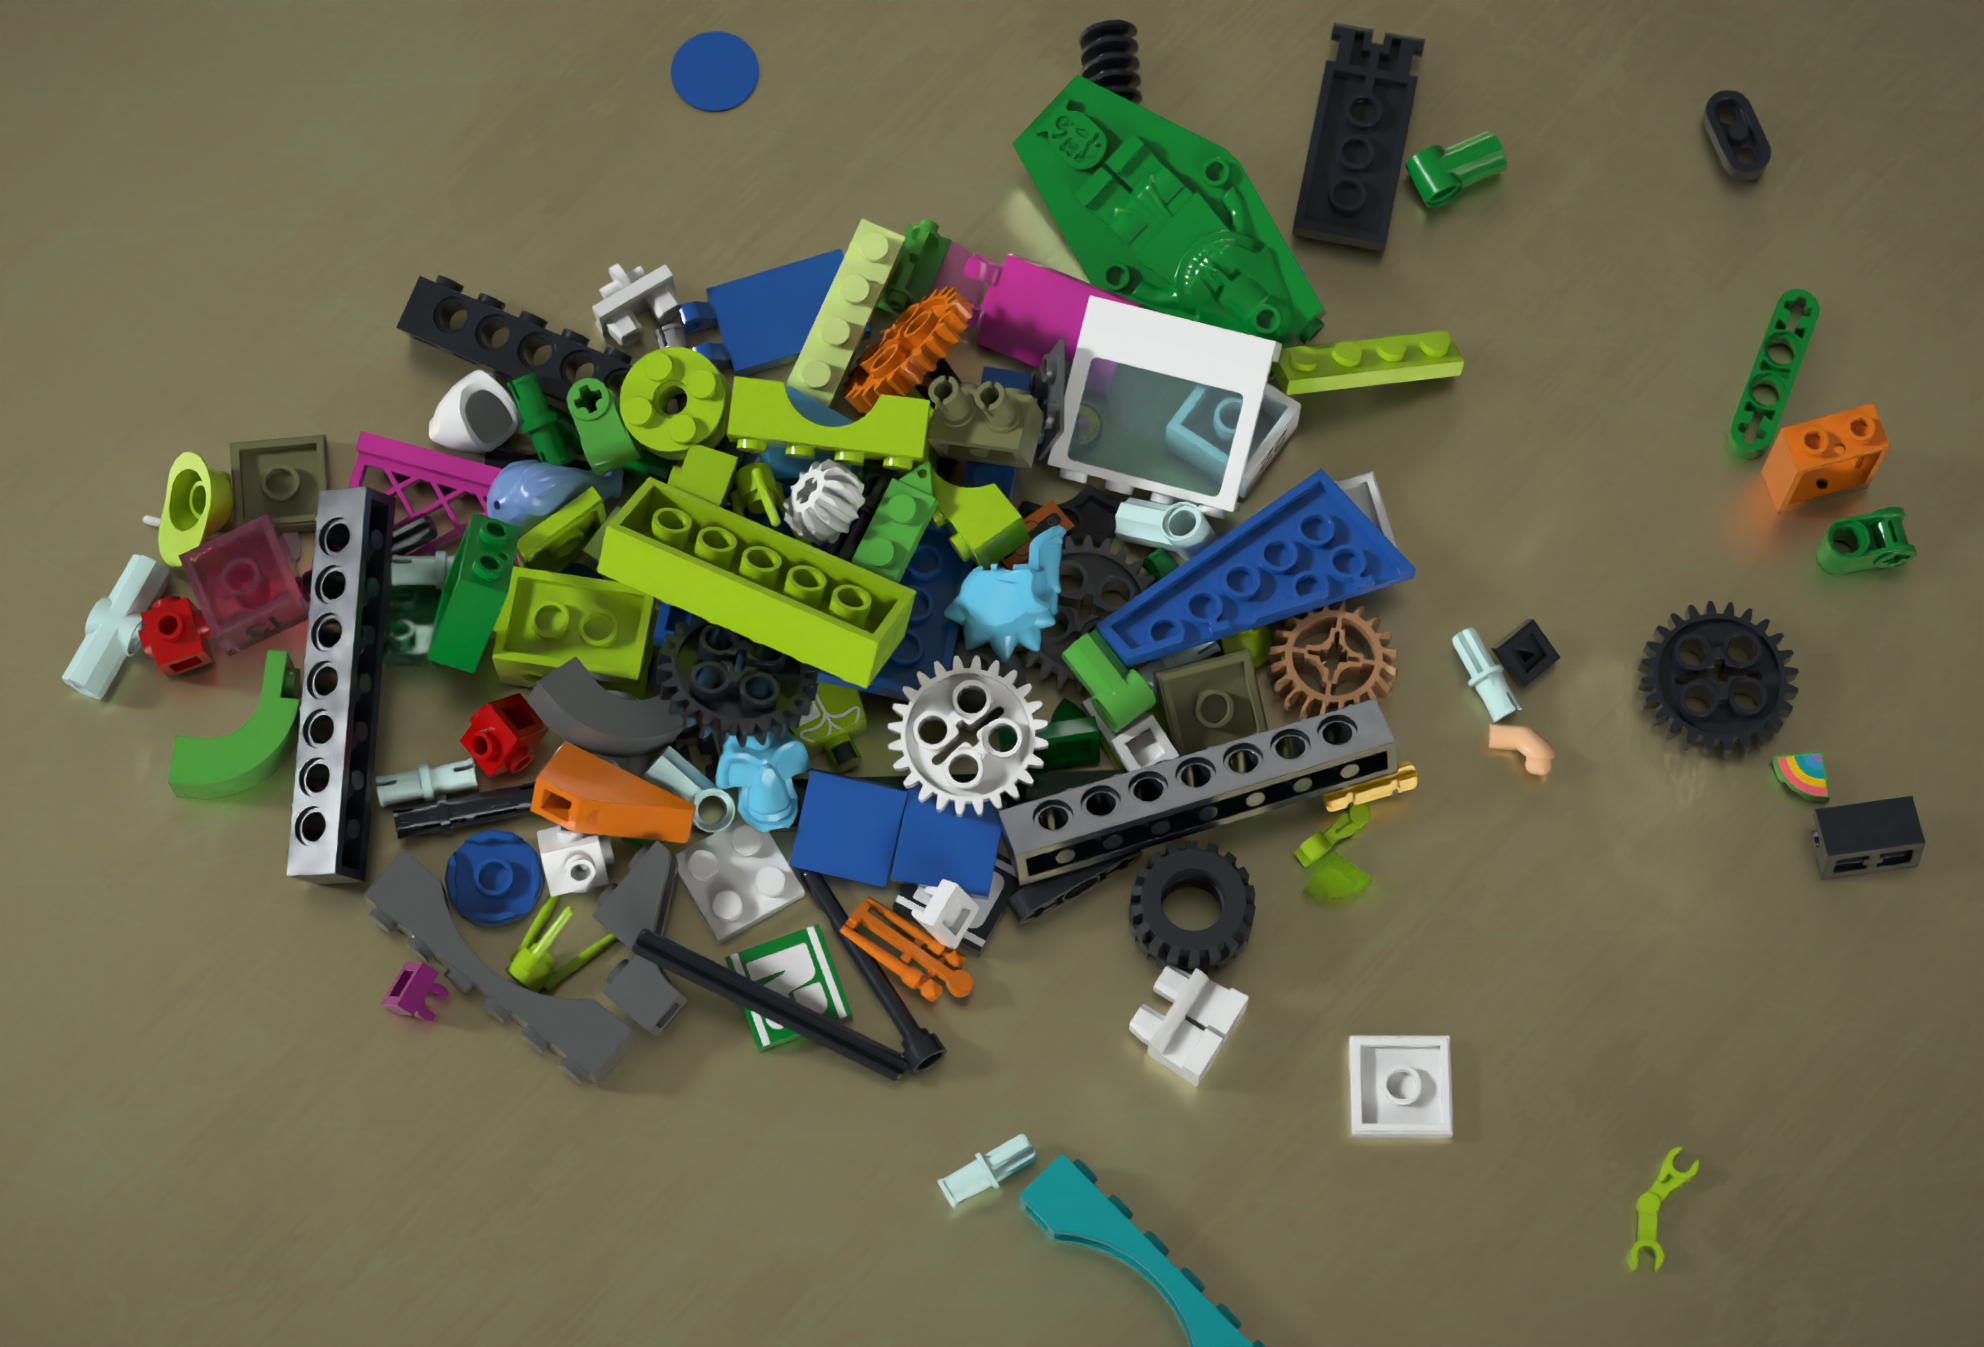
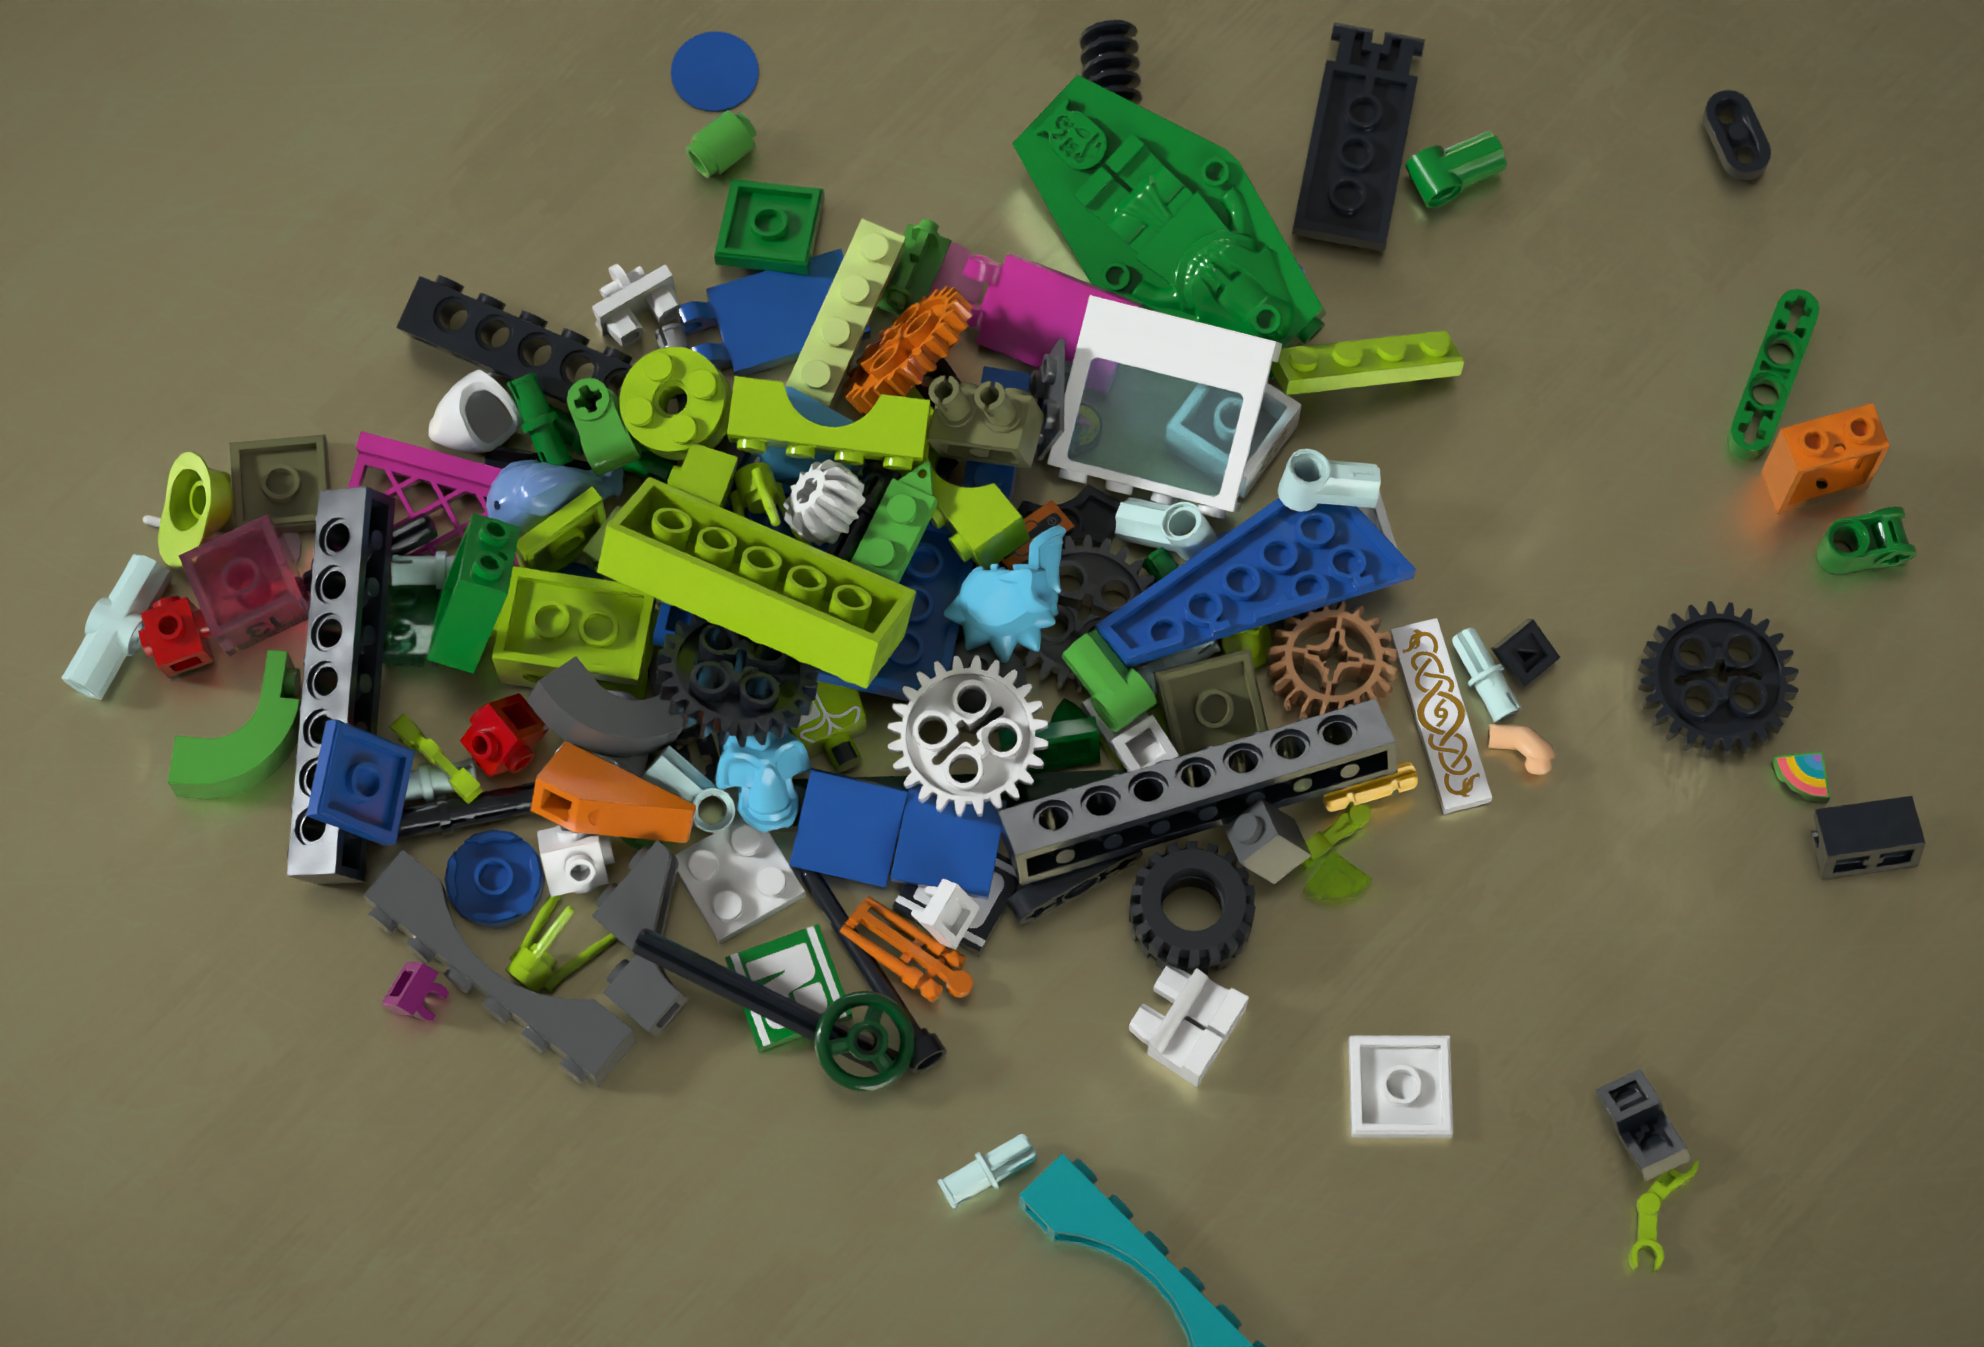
(360, 782): none -> blue tile
(412, 737): none -> lime piece
(721, 143): none -> bright green brick
(769, 226): none -> green tile
(827, 1048): none -> dark green piece
(1267, 841): none -> dark grey brick
(1327, 482): none -> light aqua piece
(1440, 716): none -> white tile
(1642, 1125): none -> black slope

